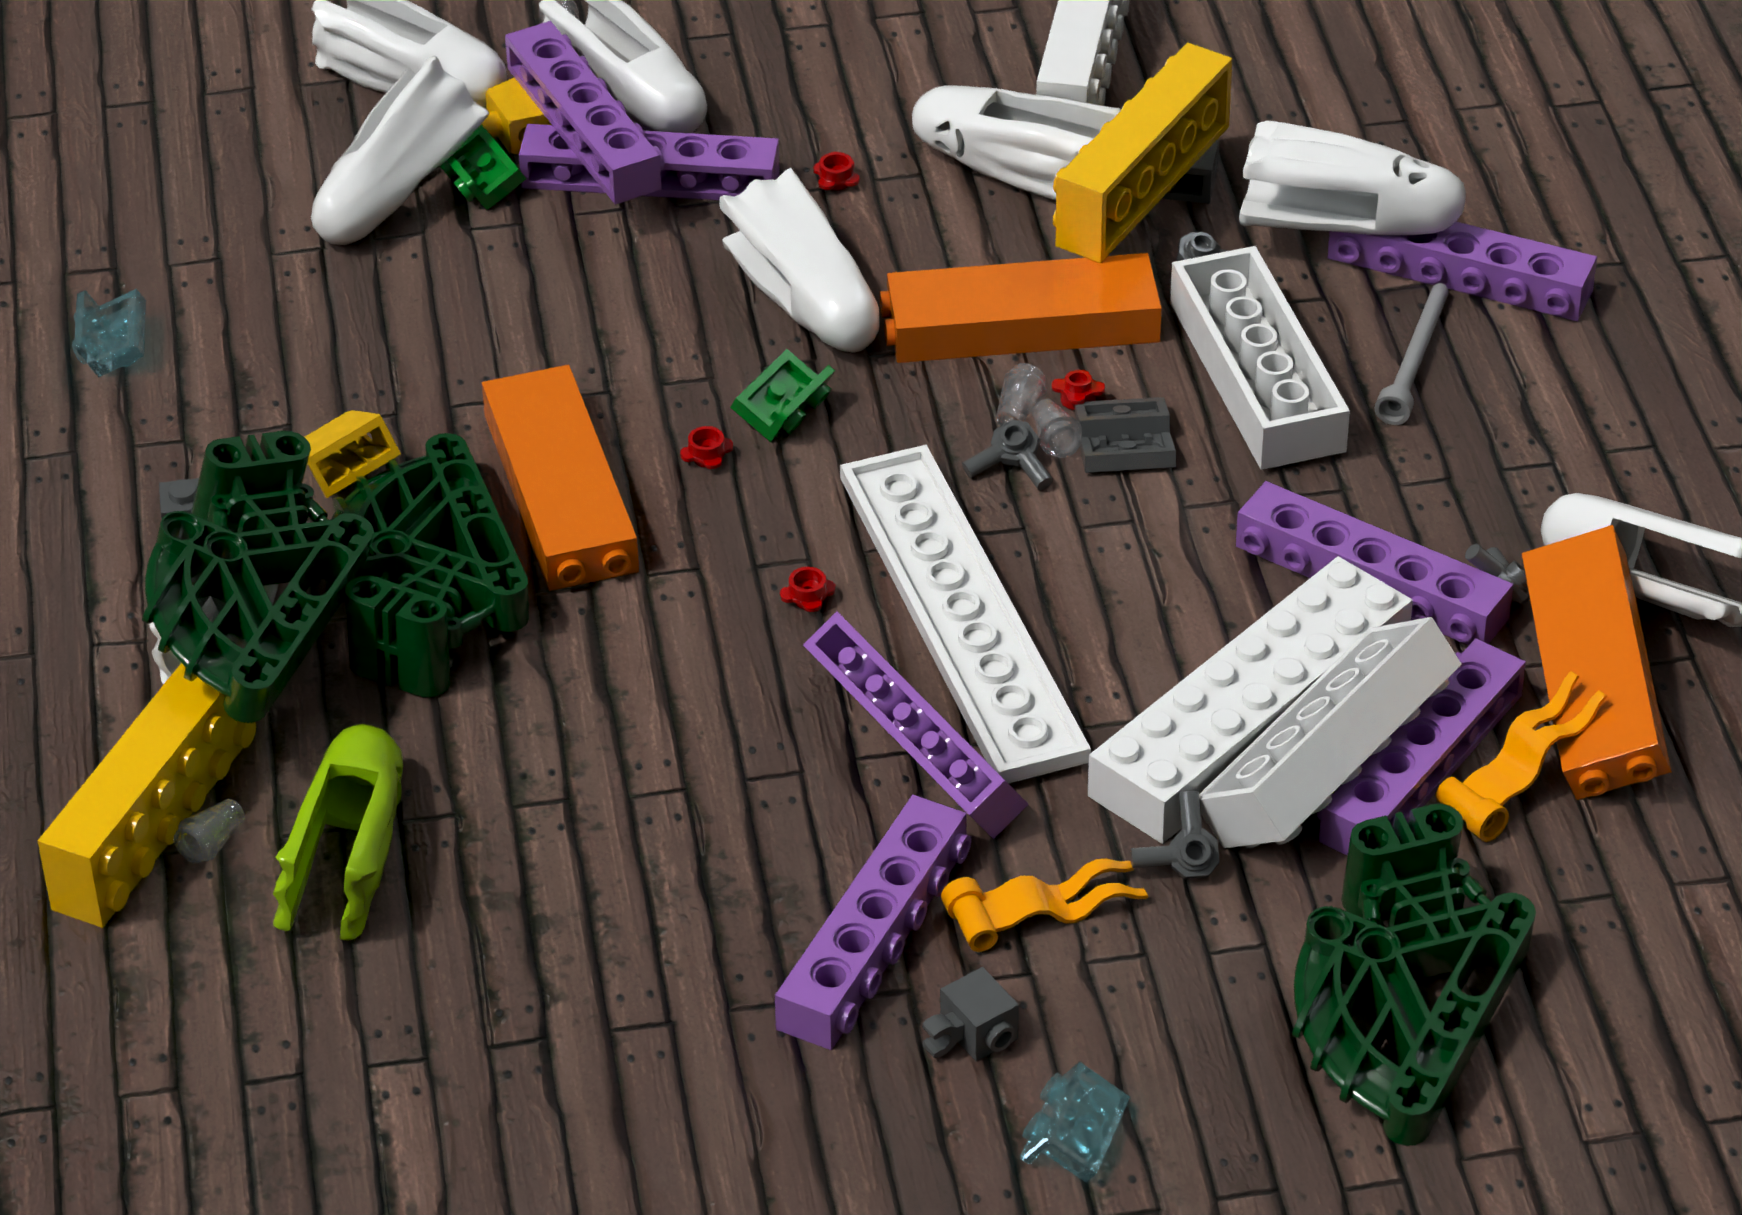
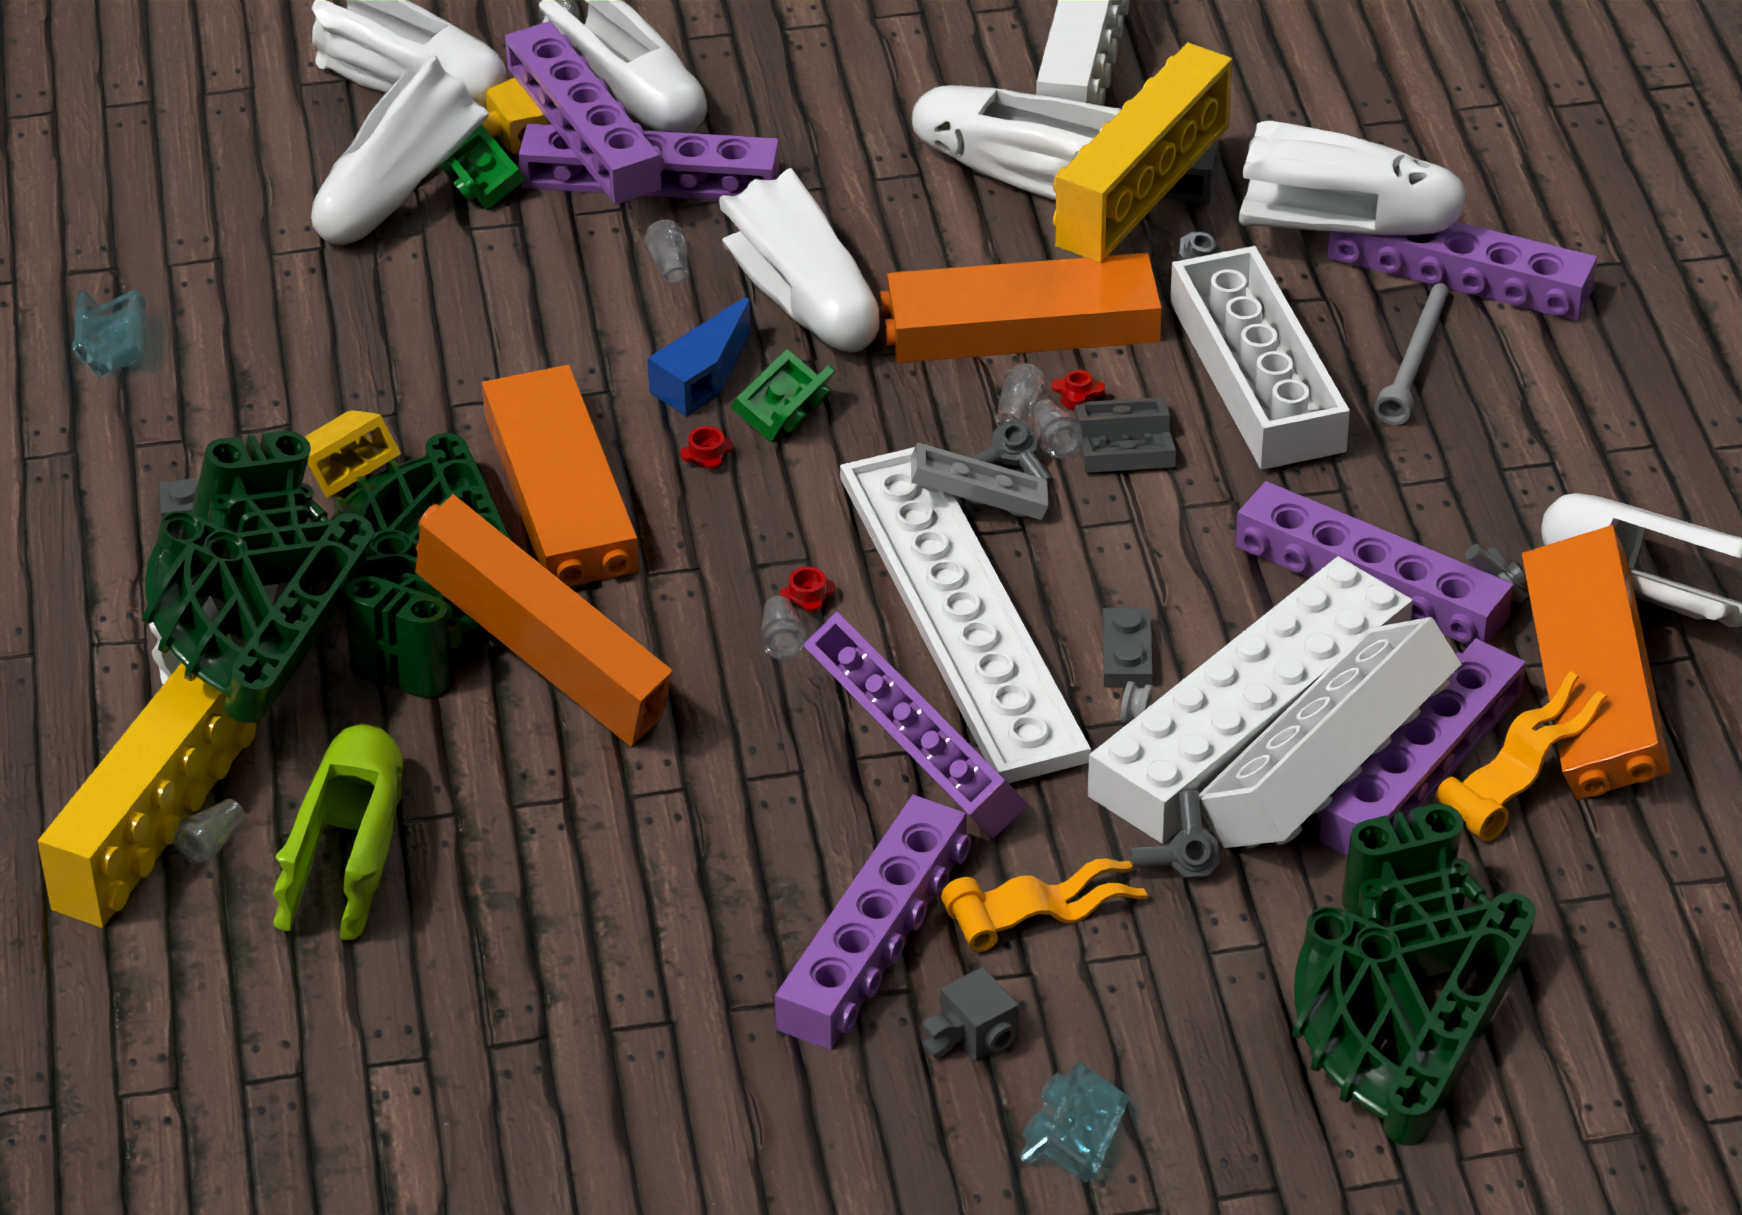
(542, 620): none -> orange brick
(668, 250): none -> clear cone
(700, 362): none -> blue slope
(781, 629): none -> clear cone
(836, 171): red plate -> none
(979, 481): none -> light grey plate
(1127, 647): none -> dark grey plate
(1135, 701): none -> light grey bush

